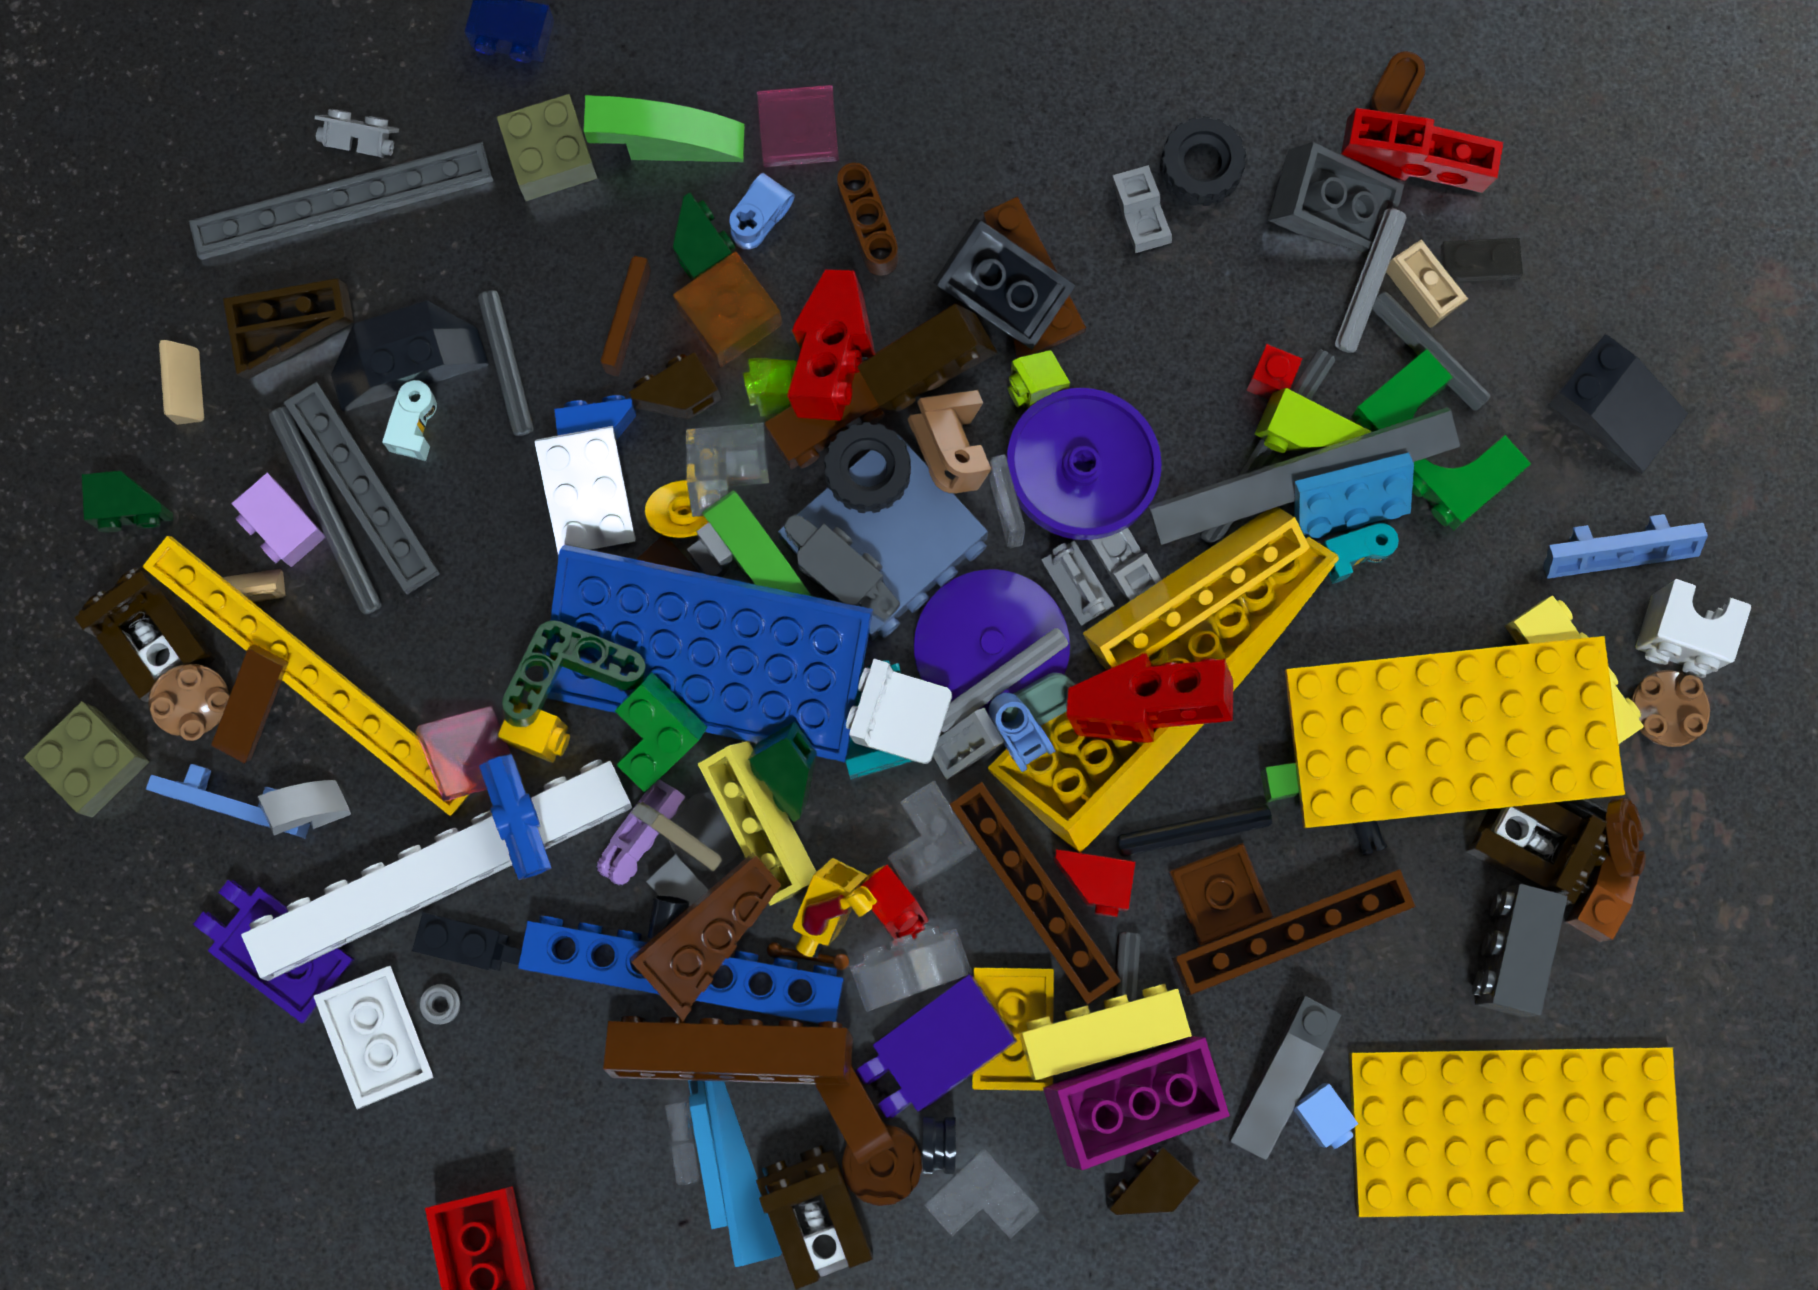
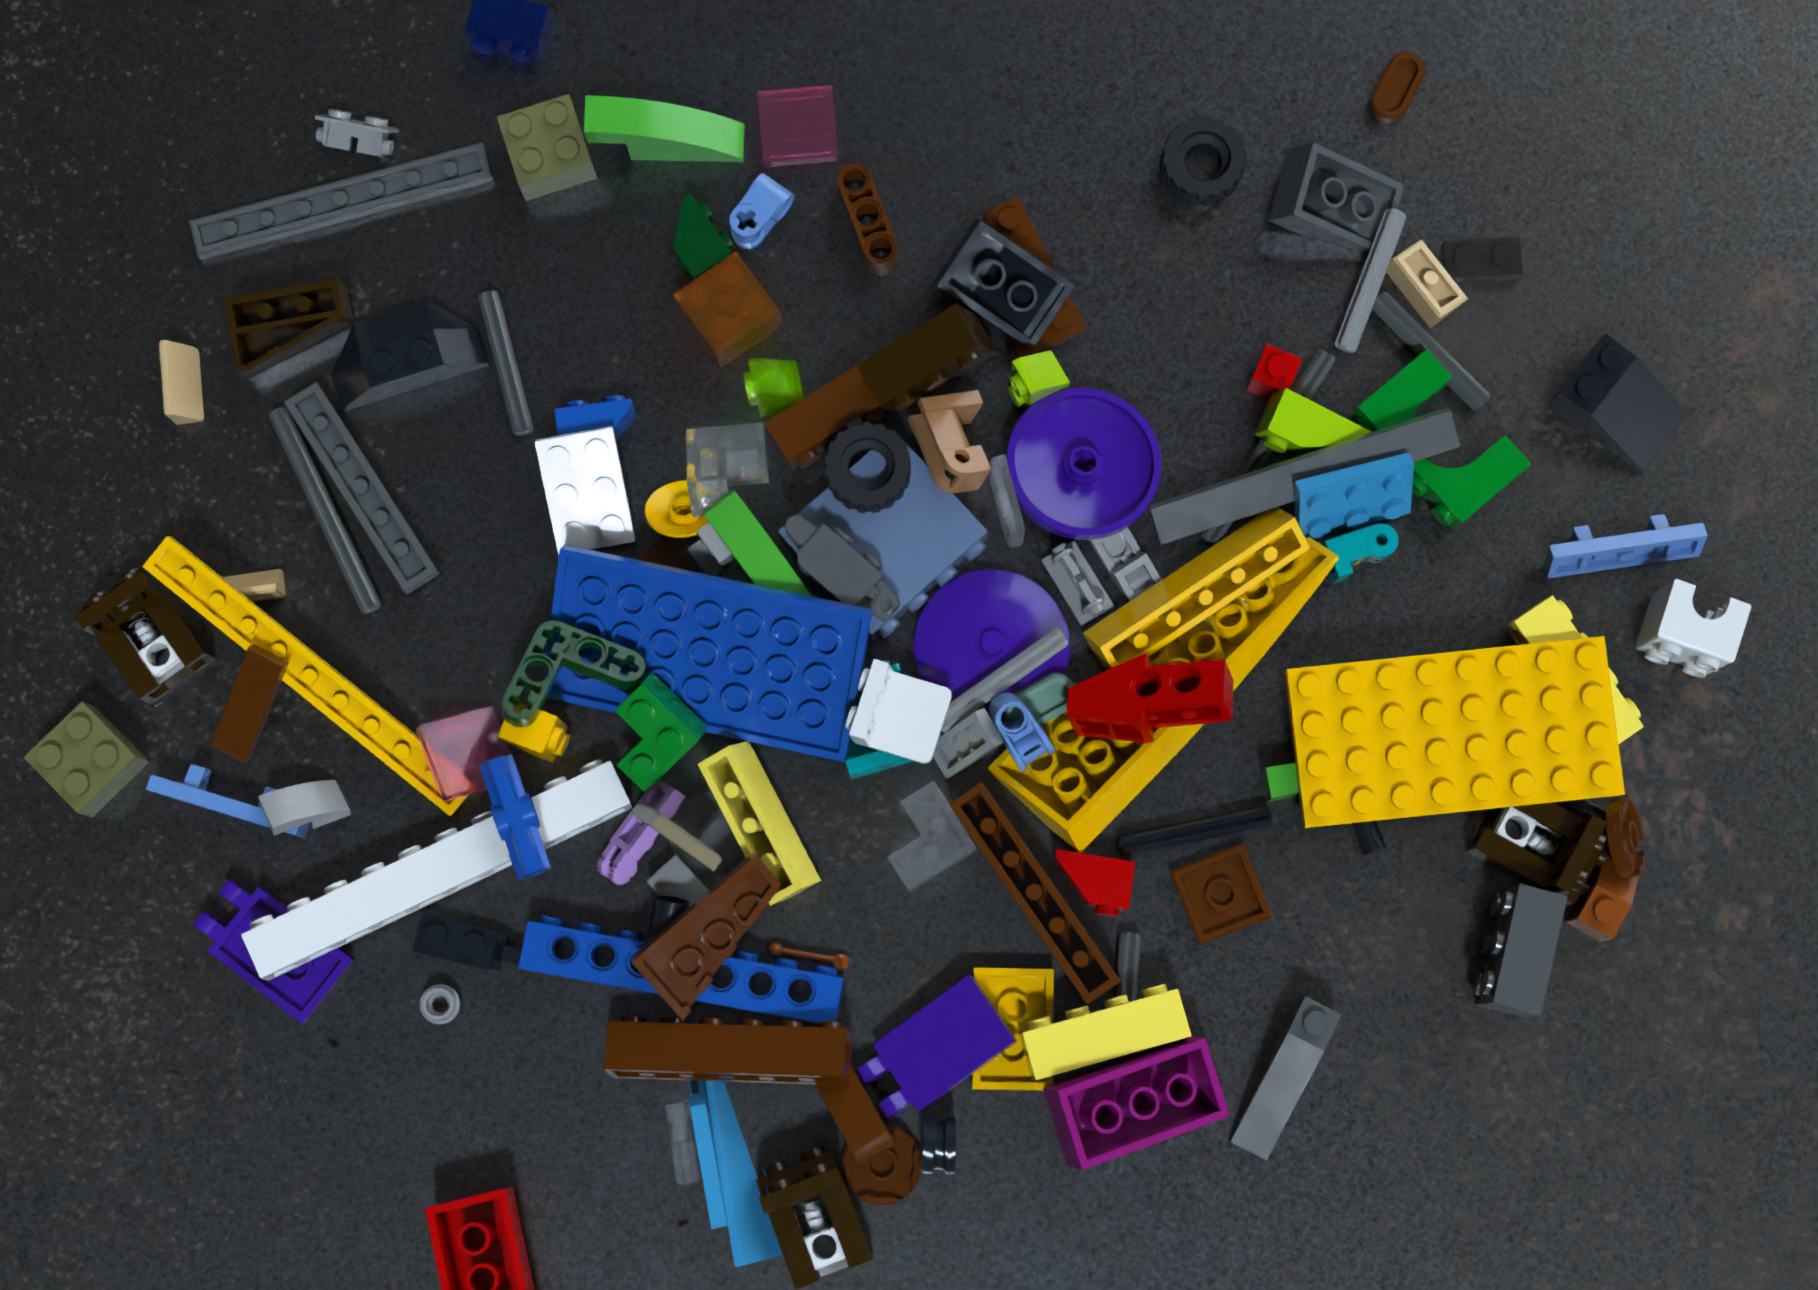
(117, 500): dark green slope -> none
(188, 700): medium nougat dish -> none
(278, 520): lavender brick -> none
(373, 1037): white plate -> none
(408, 420): light aqua leg -> none
(625, 315): reddish brown tile -> none
(677, 391): dark brown slope -> none
(786, 767): dark green slope -> none
(828, 904): torso -> none
(832, 341): red brick -> none
(895, 905): red slope -> none
(910, 967): clear brick -> none
(978, 1186): clear brick -> none
(1141, 209): light grey slope -> none
(1155, 1187): dark brown slope -> none
(1293, 932): reddish brown brick -> none
(1326, 1117): light blue brick -> none
(1418, 149): red brick -> none
(1515, 1132): yellow plate -> none
(1672, 707): medium nougat dish -> none

